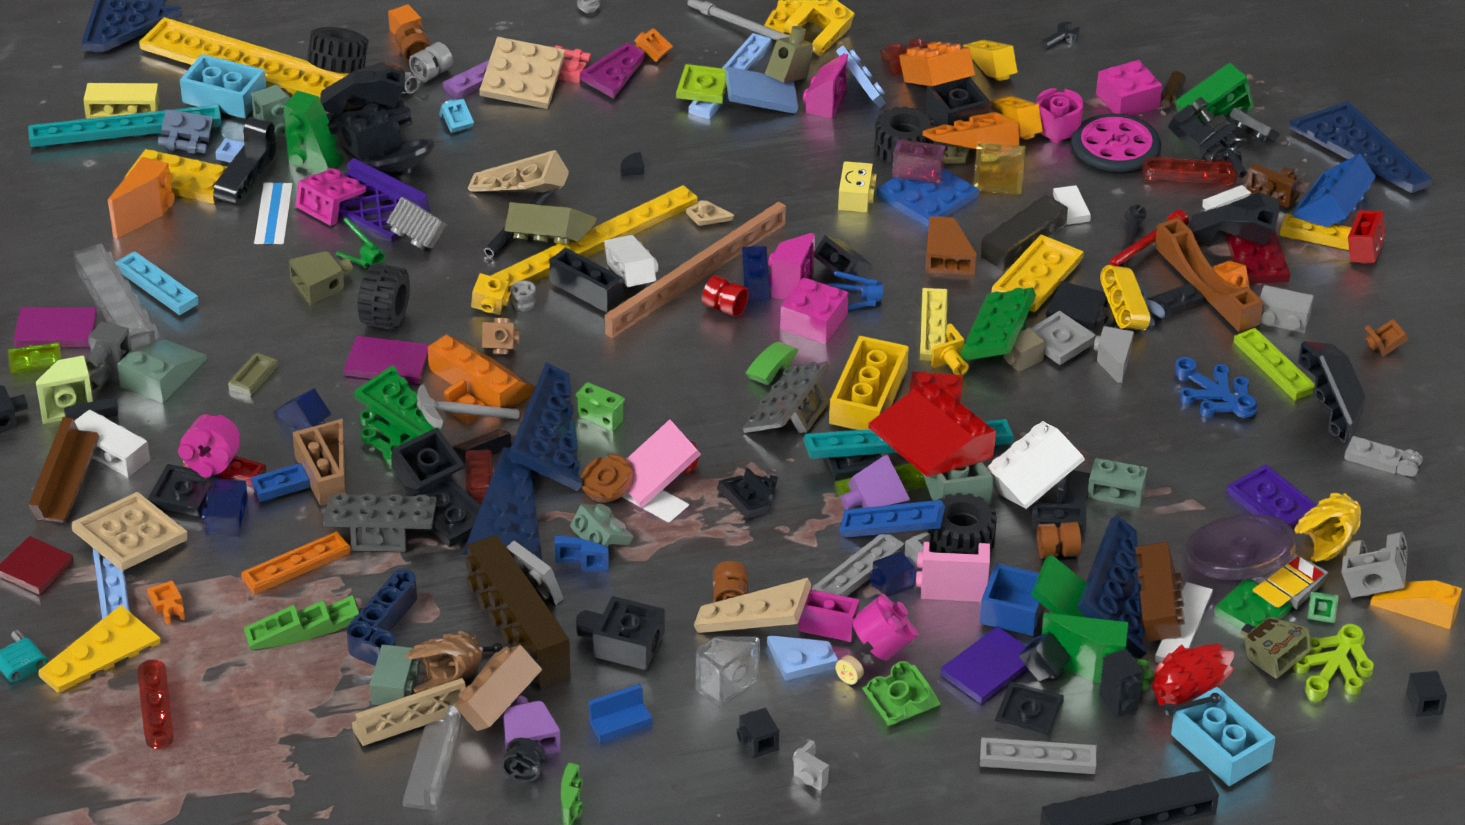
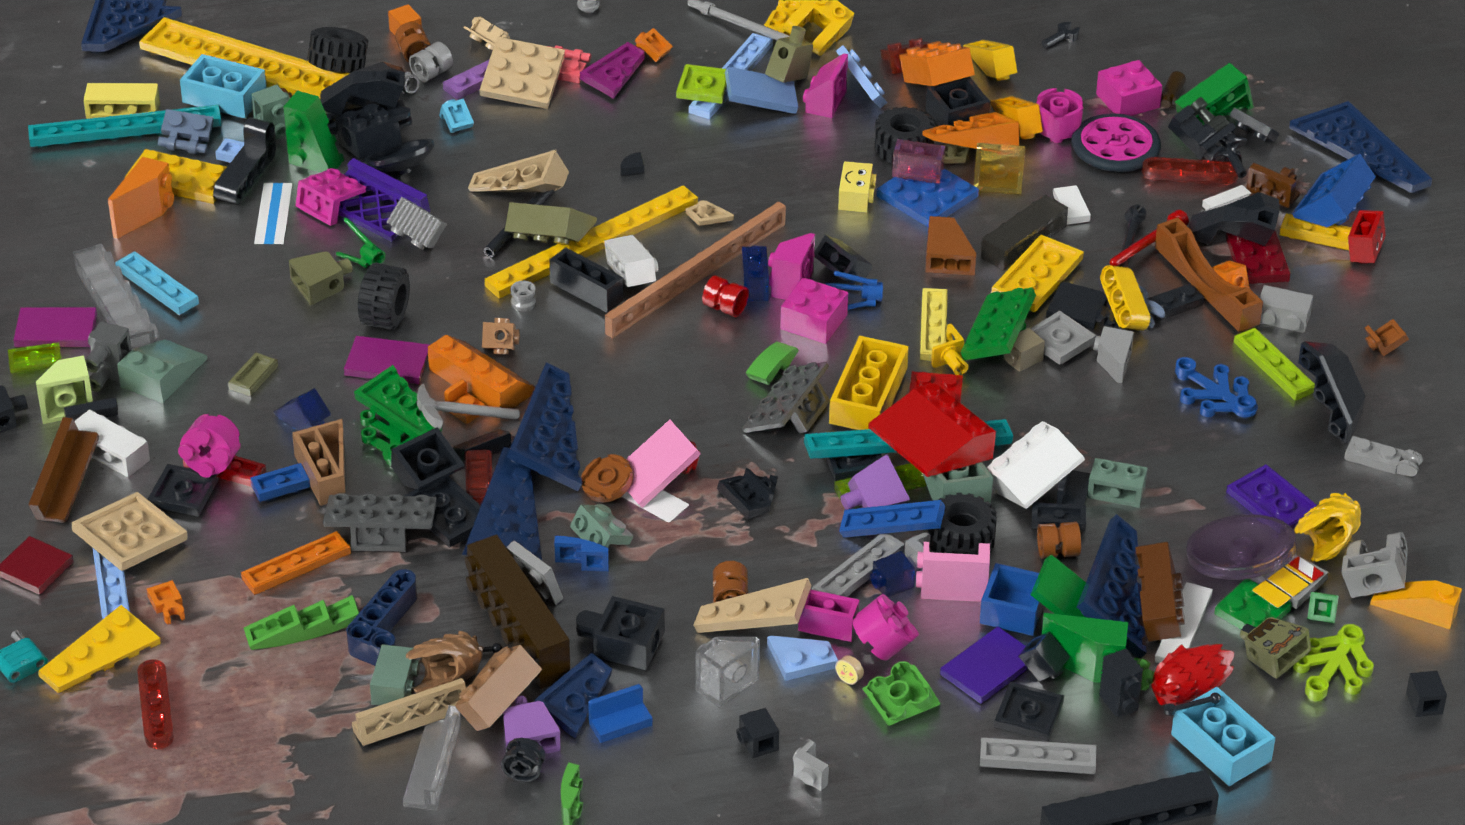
(225, 507): clear blue brick -> none
(481, 31): none -> tan hinge
(490, 294): yellow brick -> none
(570, 695): none -> dark blue wing
(600, 406): bright green piece -> none

